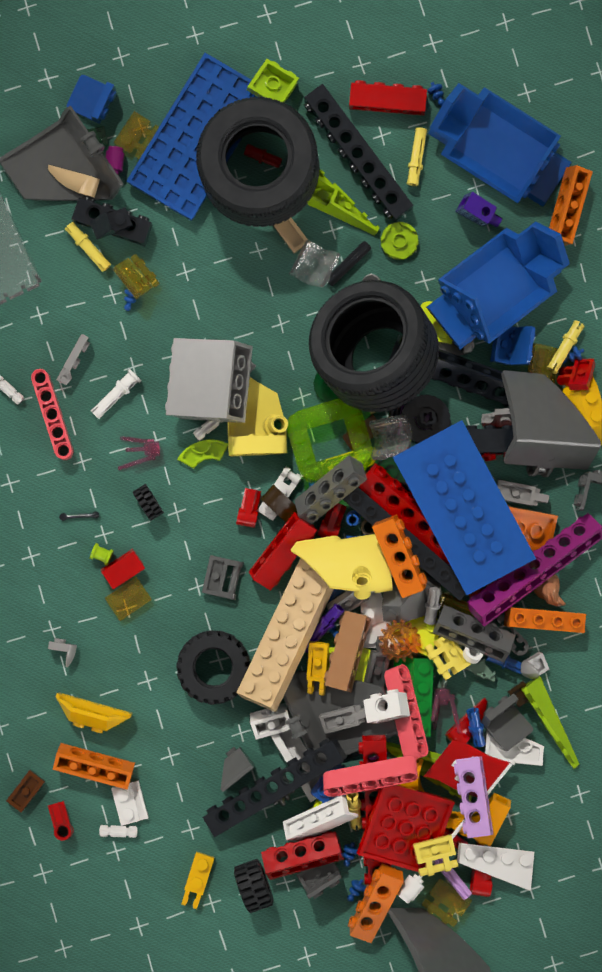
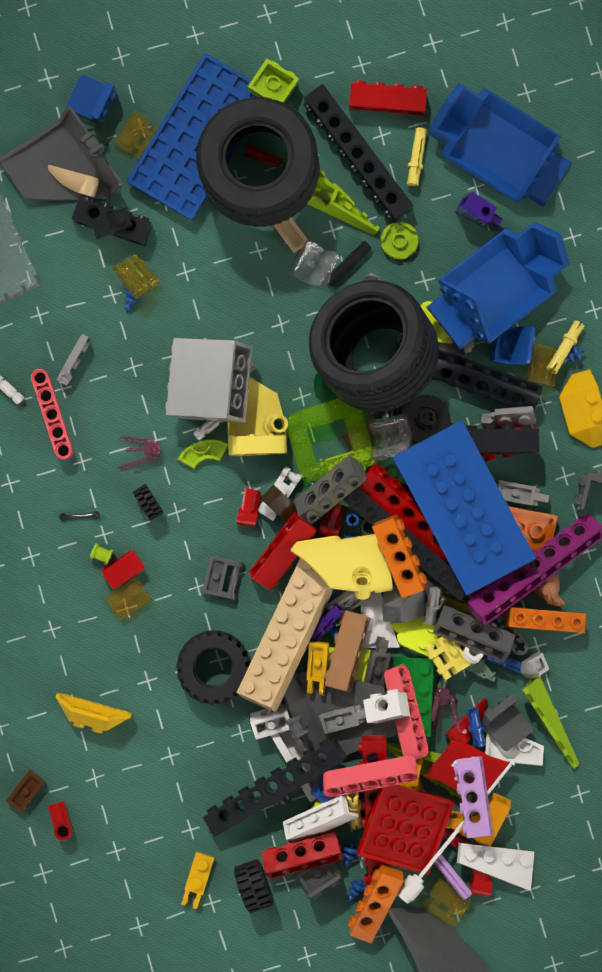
(61, 645): light grey plate -> none
(82, 240): light yellow pin -> none
(93, 766): orange brick -> none
(116, 158): magenta brick -> none
(118, 831): white axle -> none
(122, 387): white pin -> none
(130, 803): white plate -> none
(235, 766): dark grey slope -> none
(402, 634): clear orange gear -> none
(432, 850): light yellow plate -> none
(437, 94): blue hair -> none
(519, 694): dark brown plate -> none
(546, 426): dark grey panel -> none
(570, 202): orange brick -> none
(577, 376): red hinge -> none

